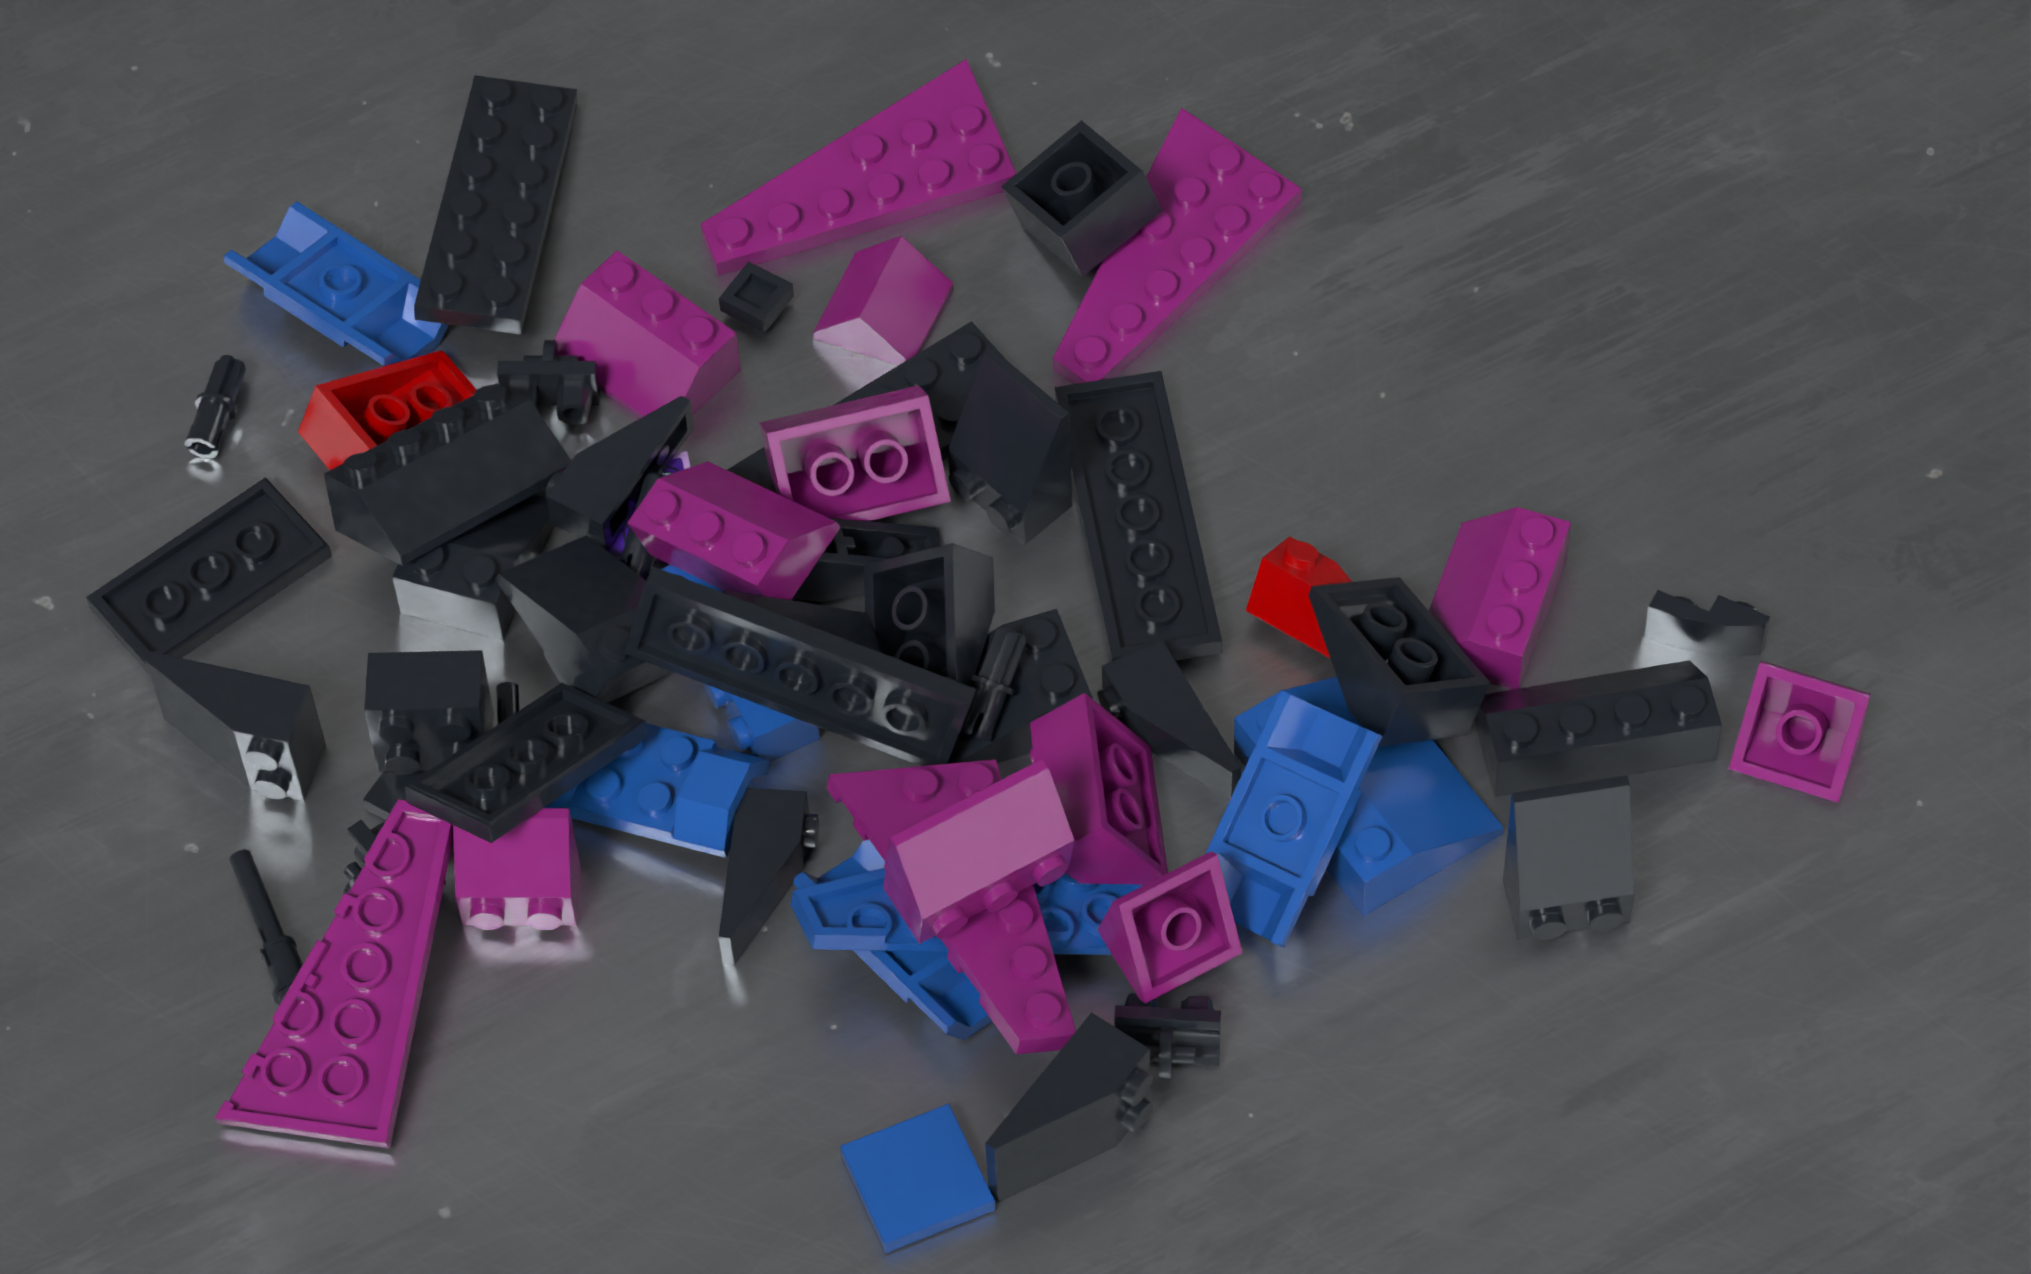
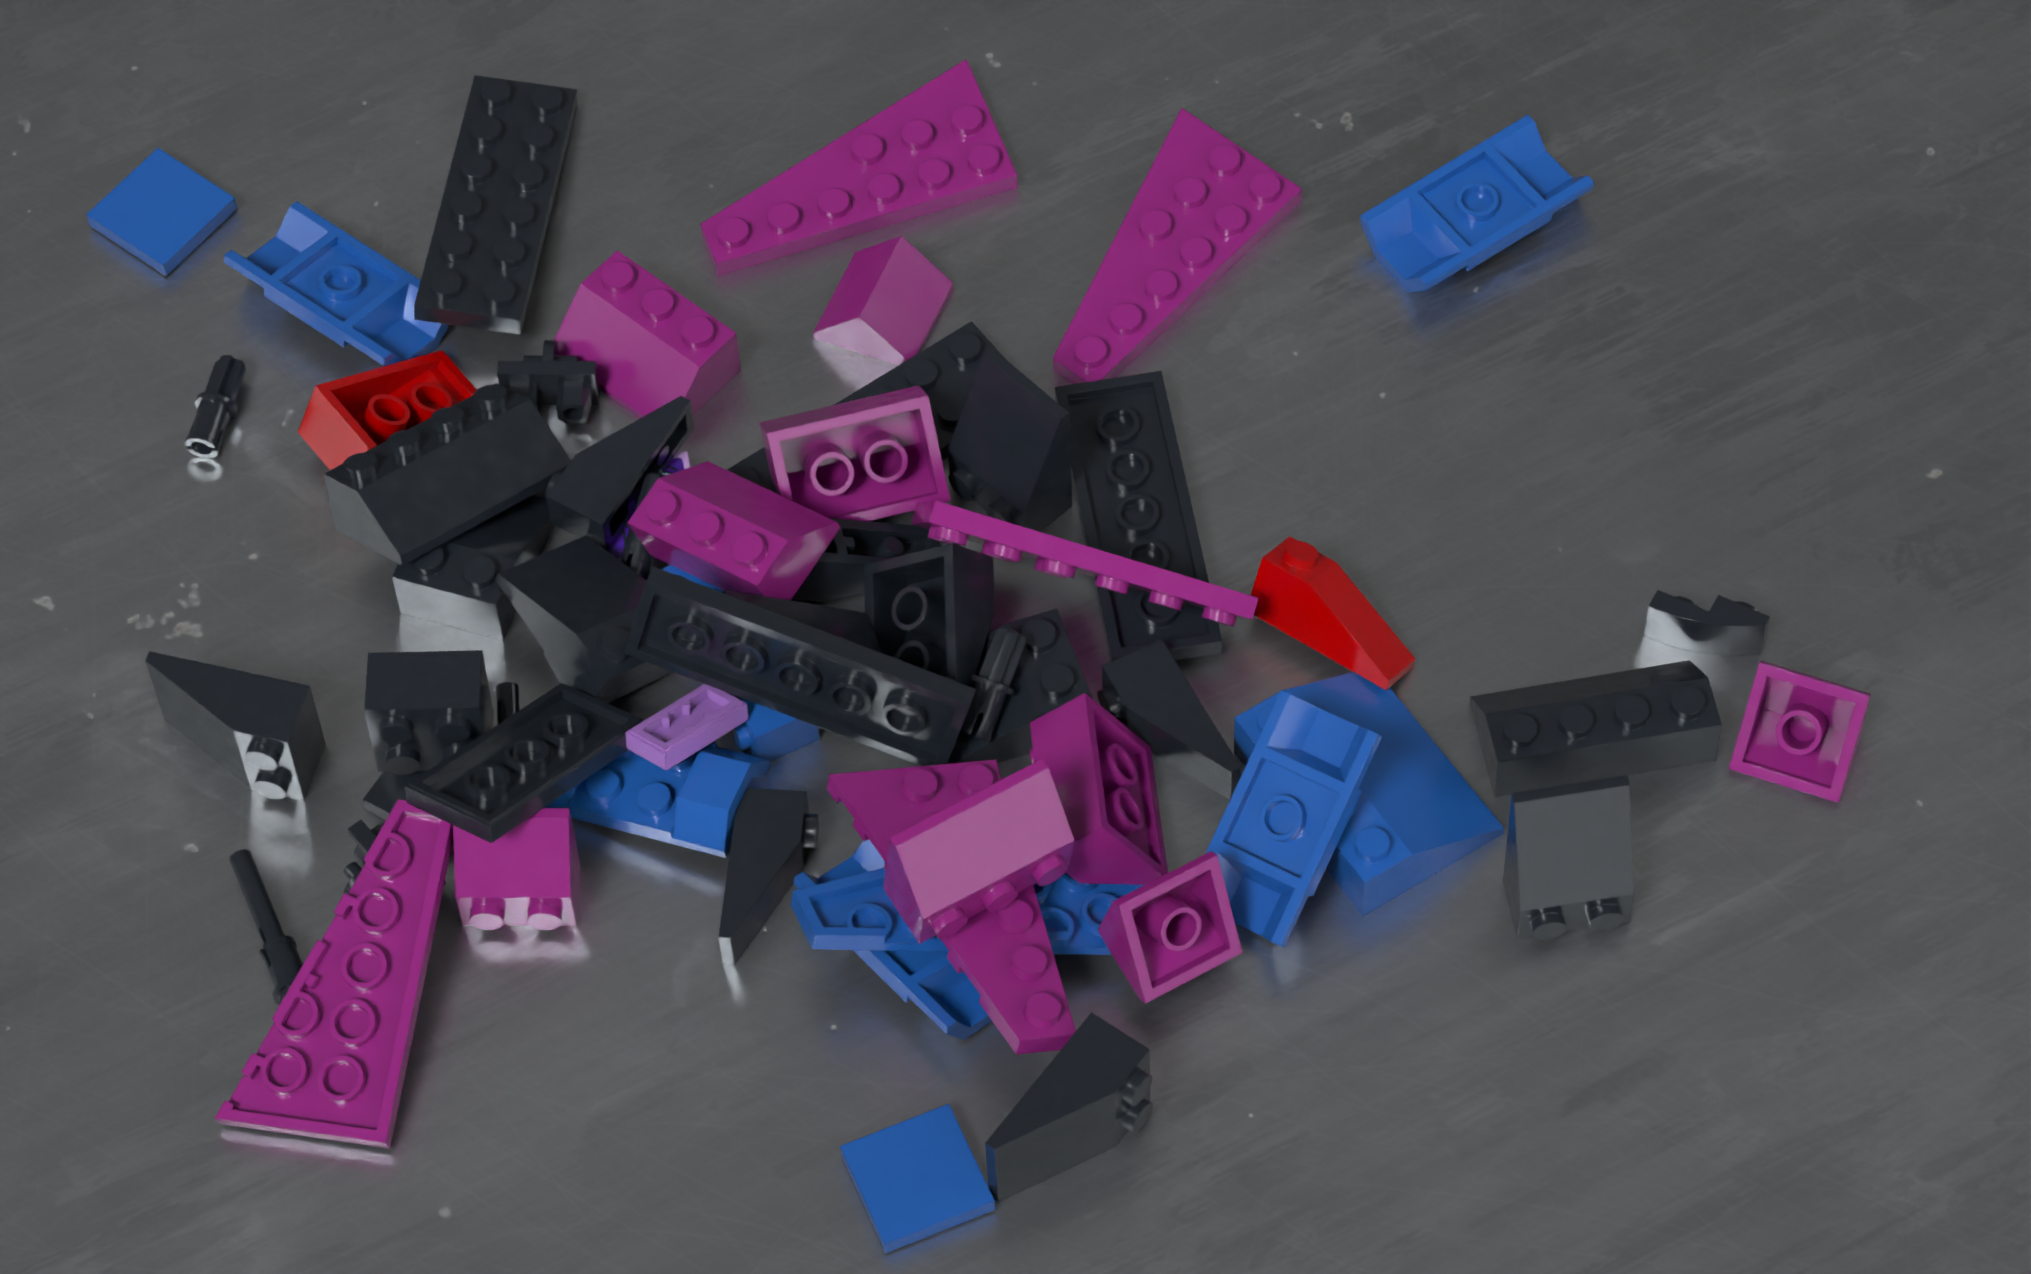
(161, 211): none -> blue tile
(210, 575): black tile -> none
(686, 726): none -> medium lavender plate
(756, 297): black plate -> none
(1064, 558): none -> magenta wing
(1082, 198): black brick -> none
(1173, 1034): black hips -> none
(1397, 662): black slope -> none
(1470, 208): none -> blue piece
(1501, 589): magenta slope -> none

